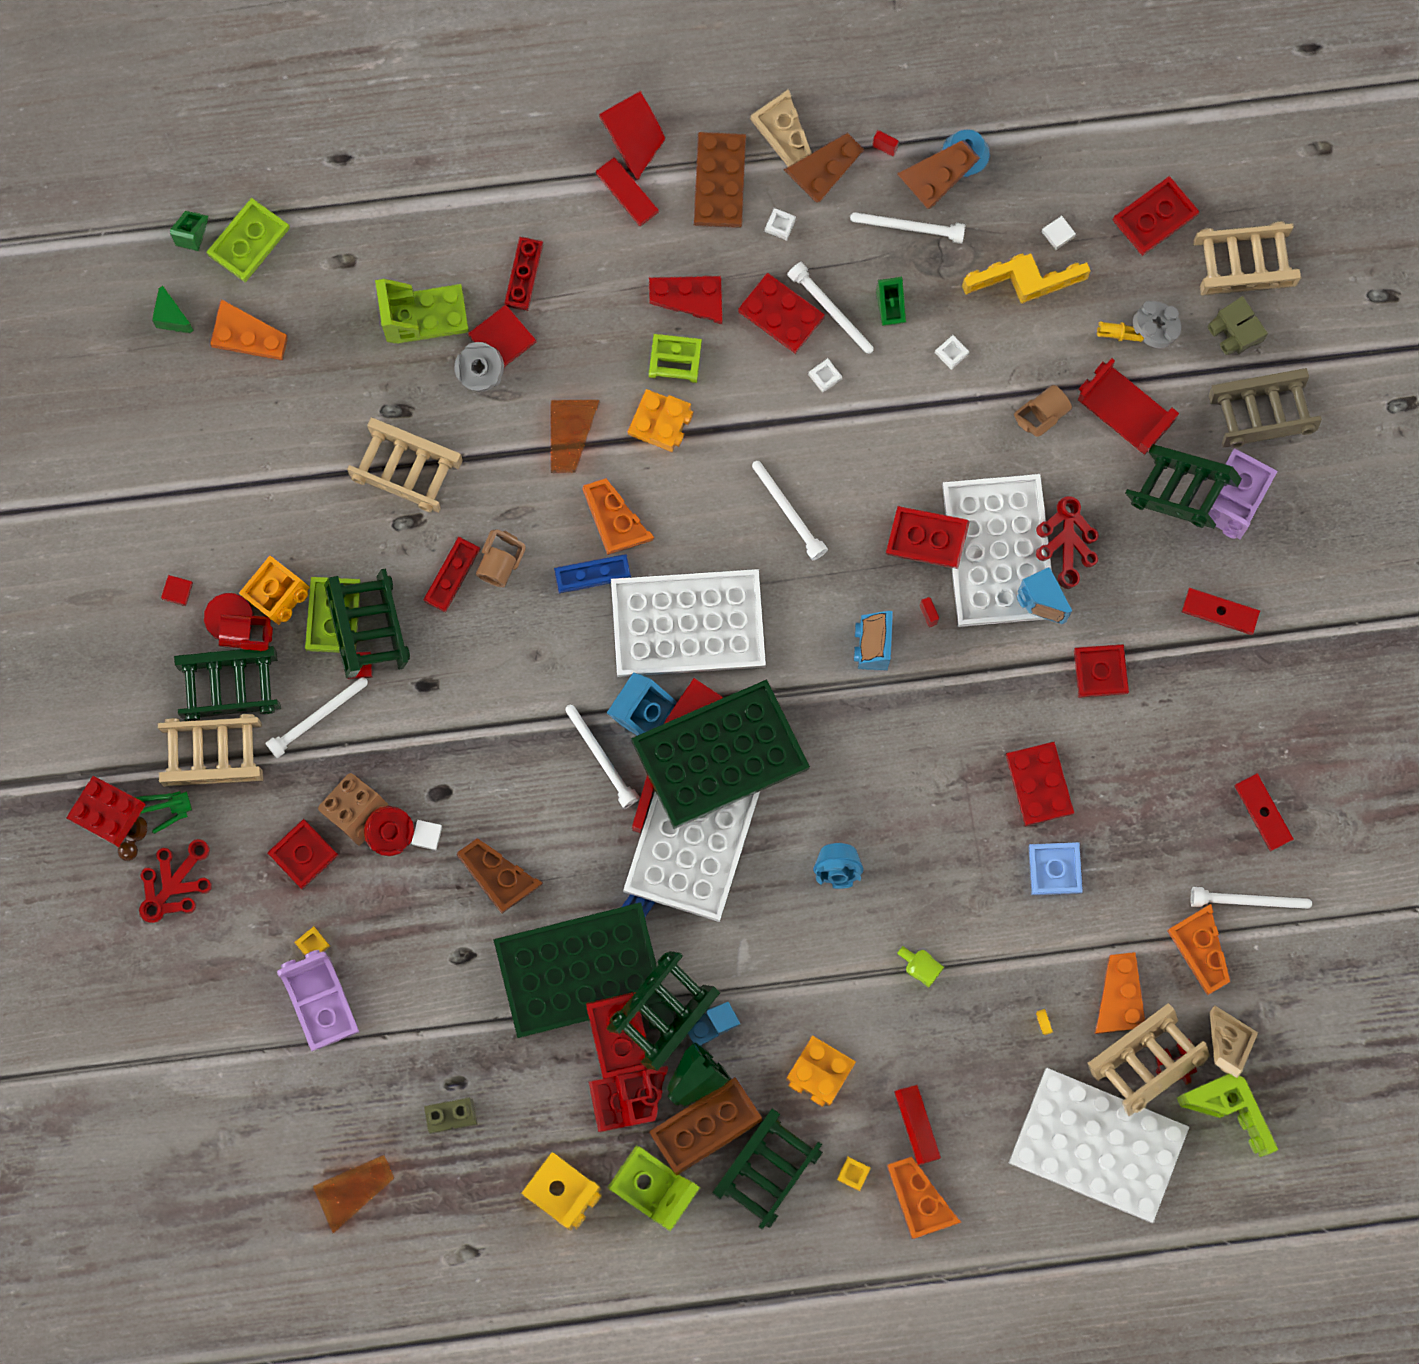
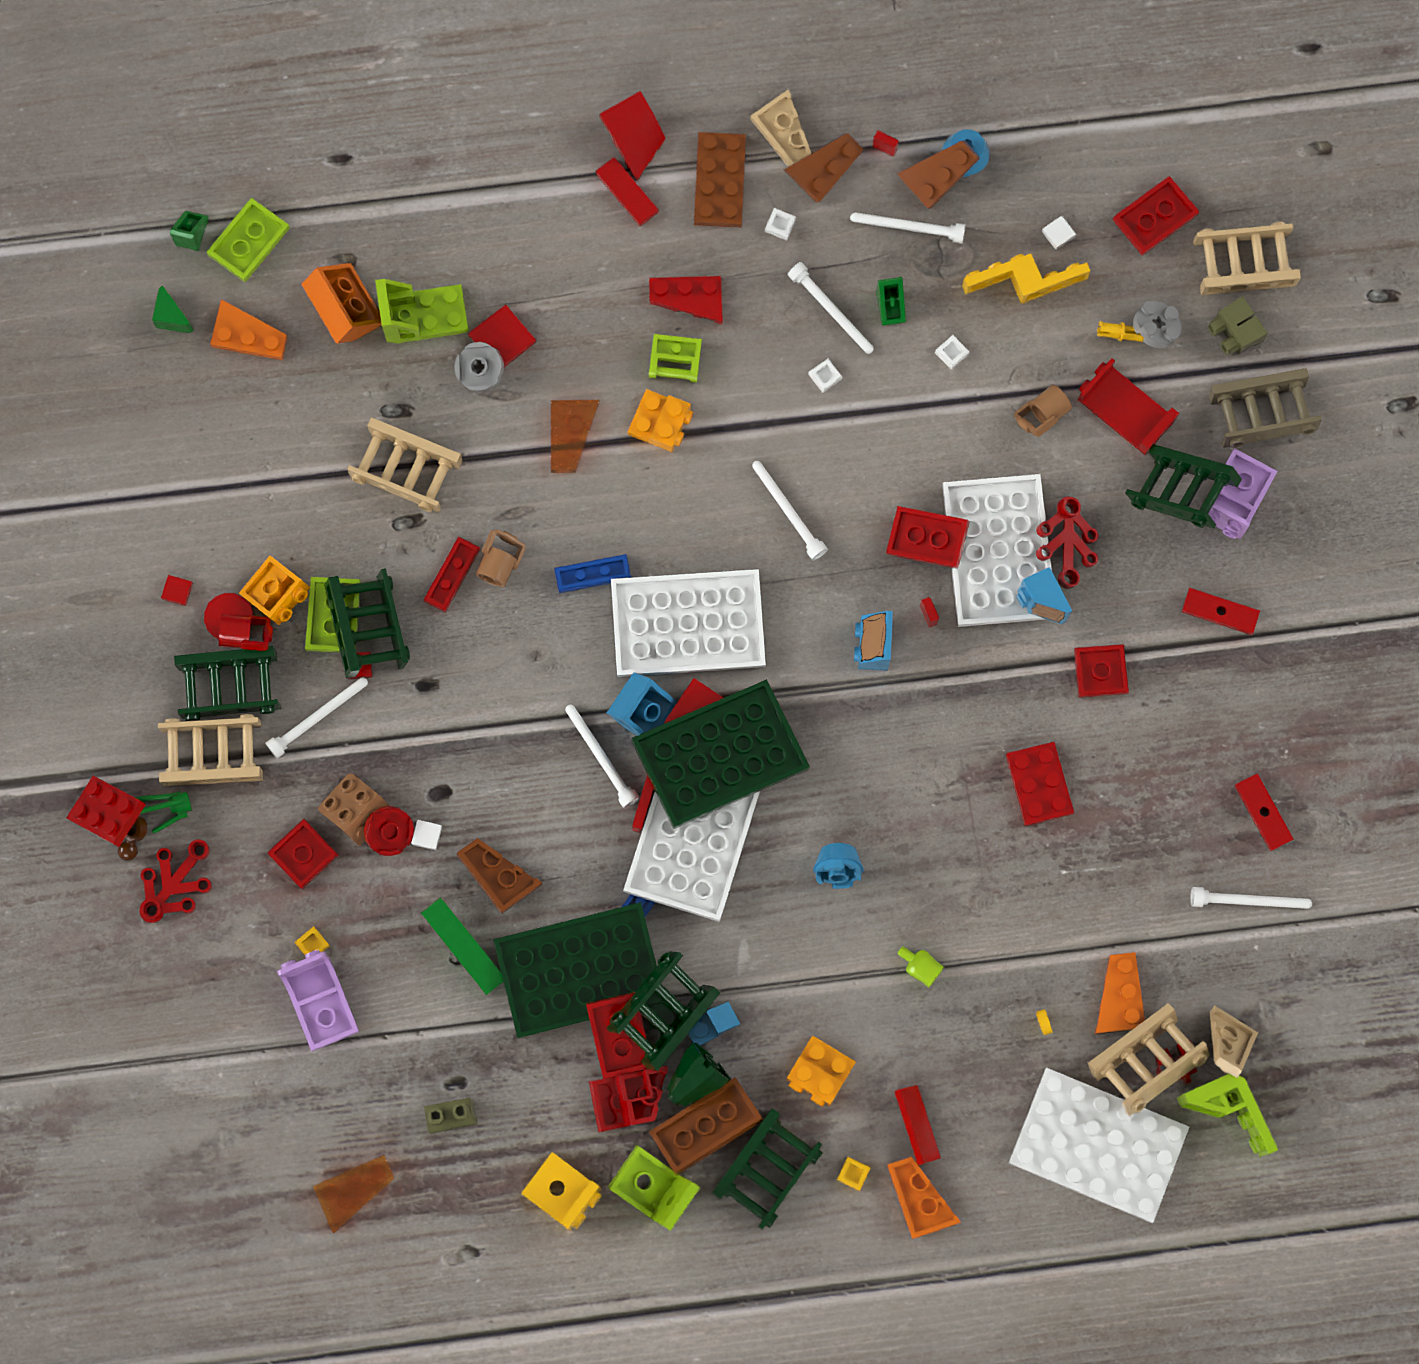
(342, 302): none -> orange slope
(463, 945): none -> green slope
(521, 286): red tile -> none
(614, 520): orange wing -> none
(781, 313): red plate -> none
(1055, 868): light blue tile -> none
(1201, 949): orange wing -> none

